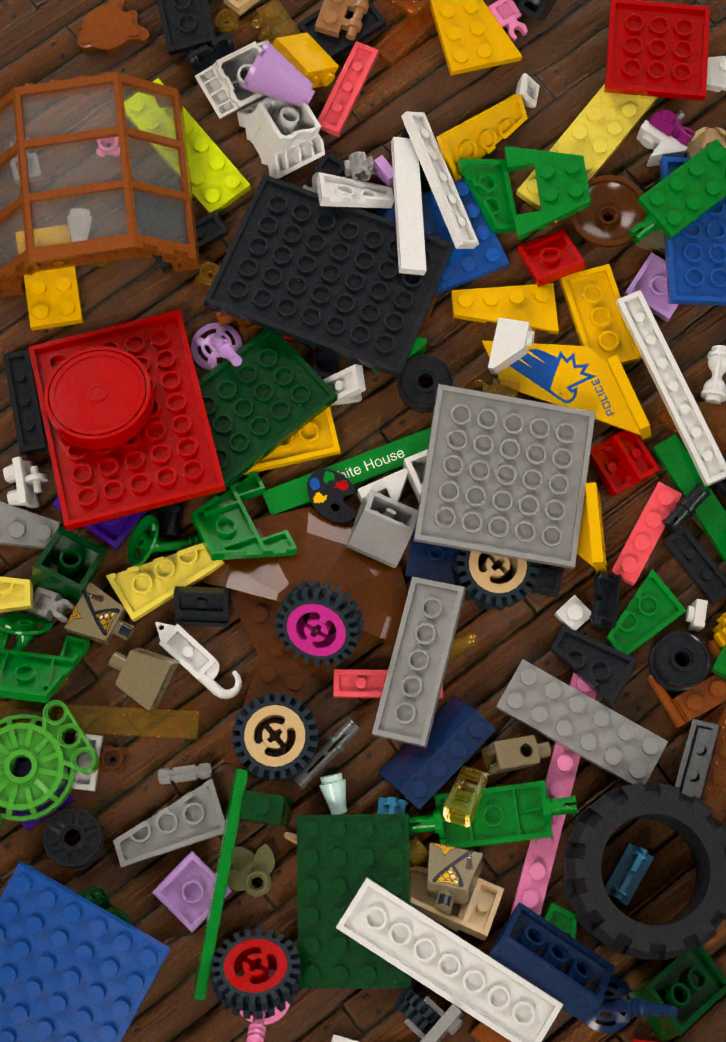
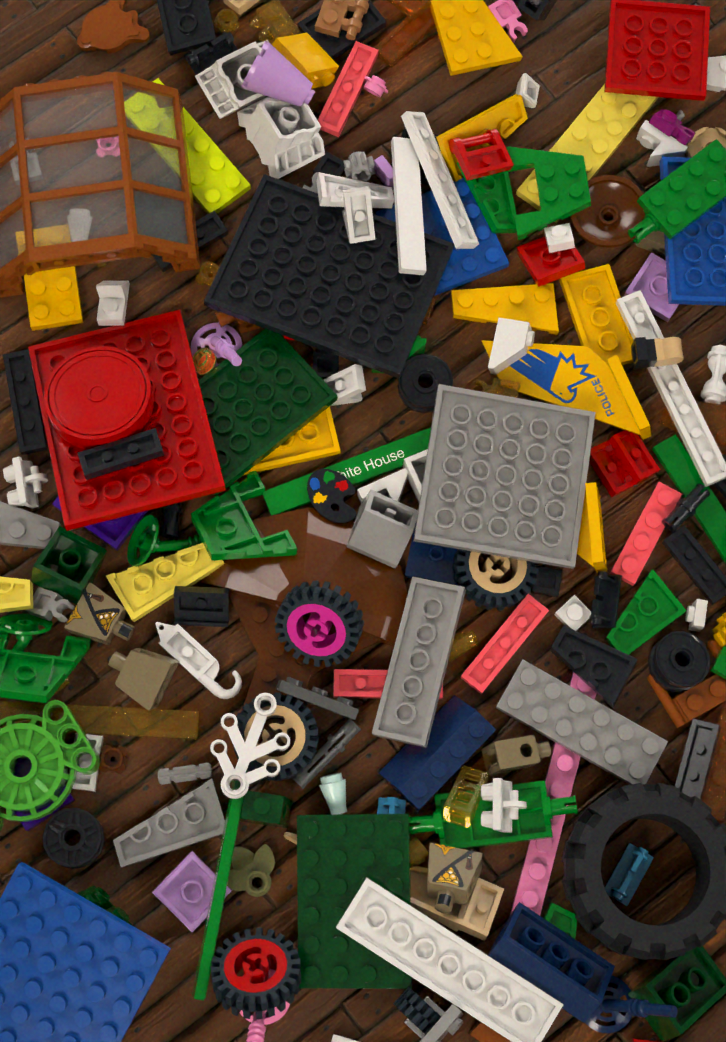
(112, 302): none -> white slope
(120, 454): none -> black plate
(204, 361): none -> clear yellow tile
(247, 750): none -> white plant
(317, 697): none -> dark grey plate
(358, 215): none -> white slope
(375, 86): none -> bright pink plate
(484, 160): none -> red plate
(504, 644): none -> coral plate
(505, 805): none -> white hips
(559, 237): none -> white plate
(656, 352): none -> leg

